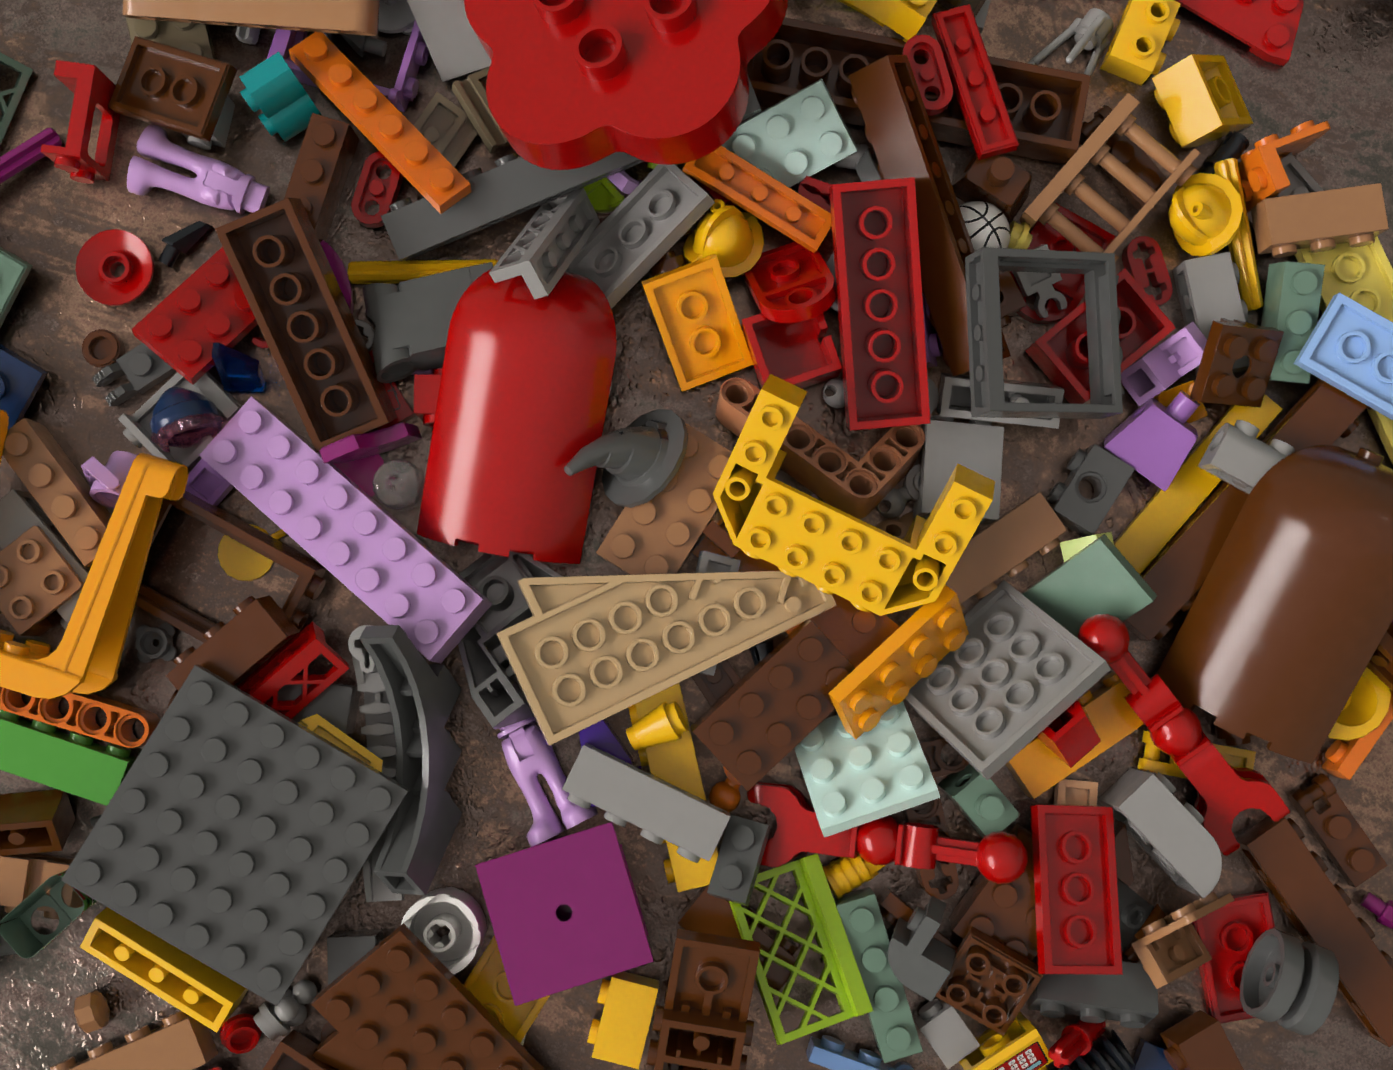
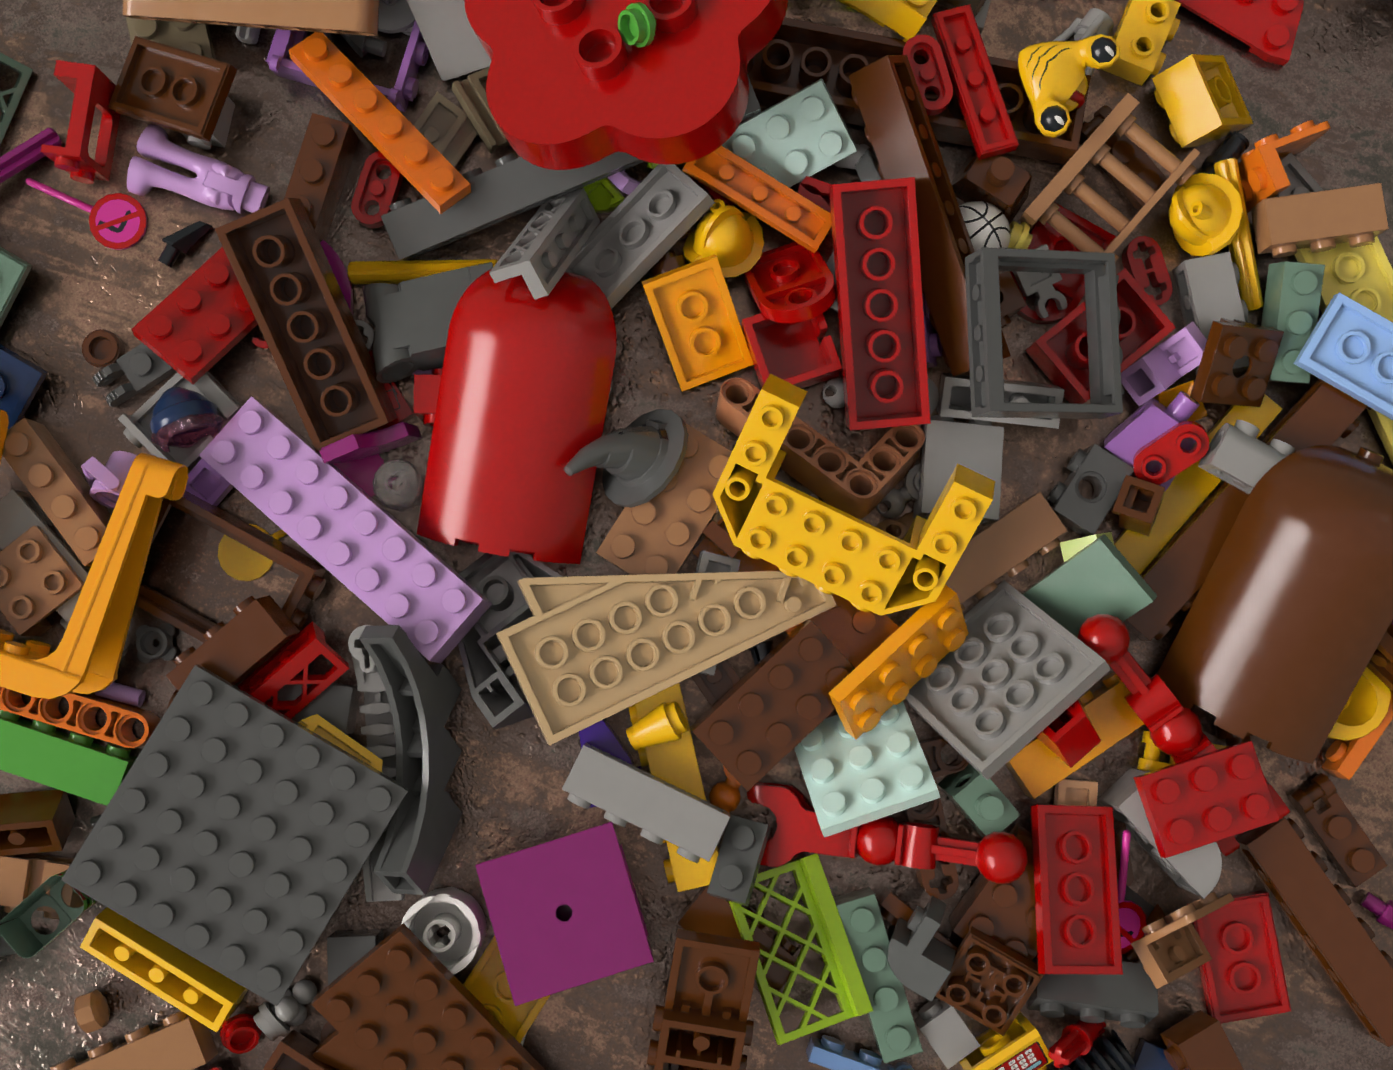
(102, 256): red dish -> none
(114, 220): none -> piece
(123, 694): none -> lavender pin
(237, 370): clear blue tile -> none
(279, 96): teal brick -> none
(527, 757): lavender piece -> none
(625, 1018): yellow brick -> none
(637, 25): none -> bright green plate
(849, 873): yellow hinge -> none
(1057, 80): none -> yellow head
(1130, 914): none -> dark pink piece
(1138, 504): none -> reddish brown brick
(1169, 453): none -> red plate
(1206, 799): none -> red plate
(1289, 982): dark grey wheel -> none

